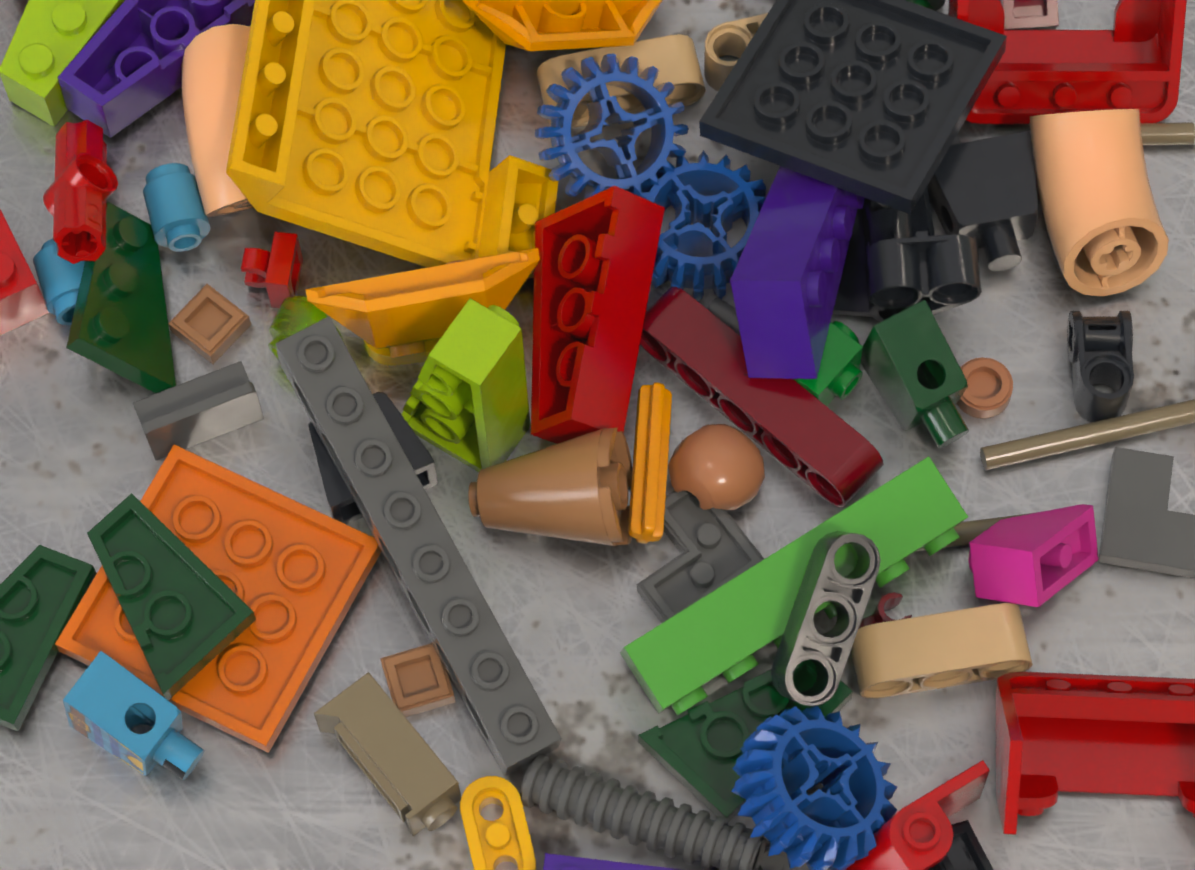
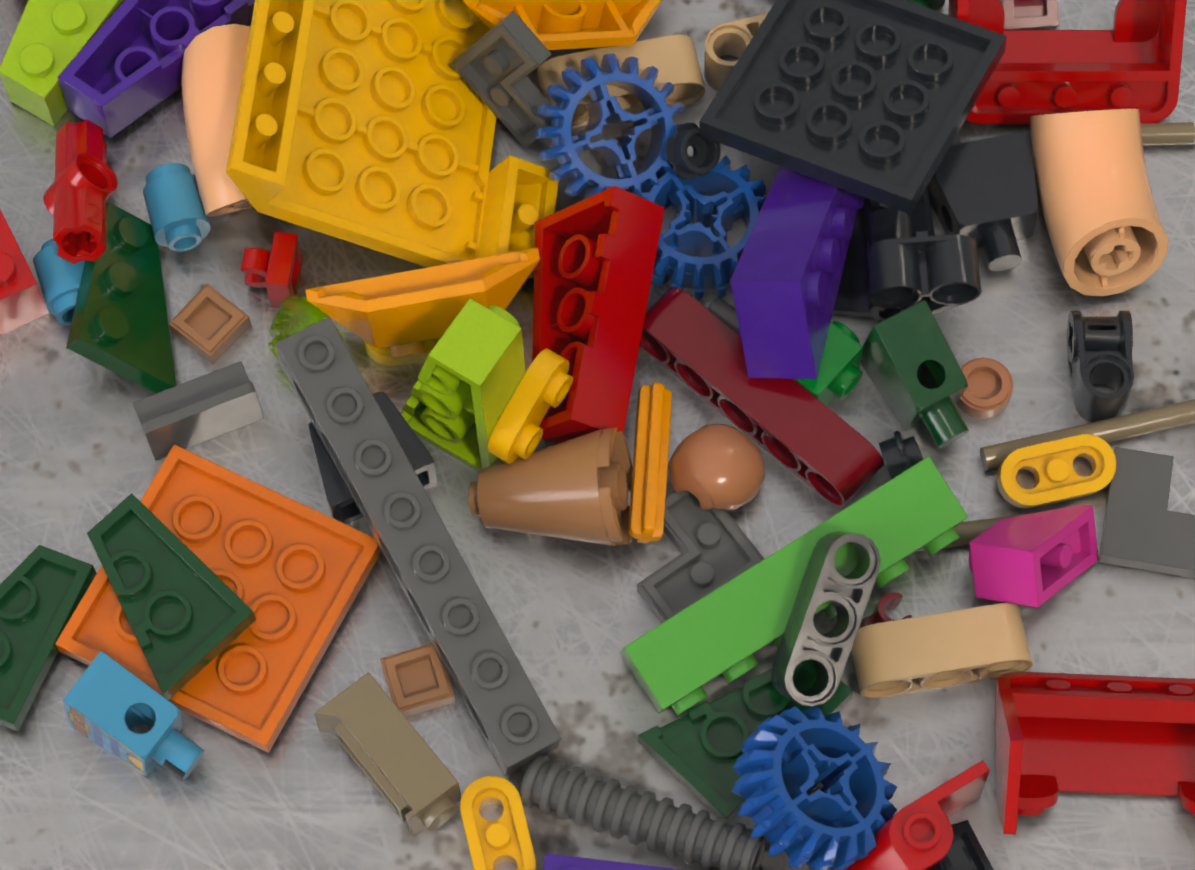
(498, 74): none -> dark grey tile
(518, 427): none -> yellow plate
(705, 152): none -> black plate
(900, 453): none -> black plate
(1054, 471): none -> yellow plate

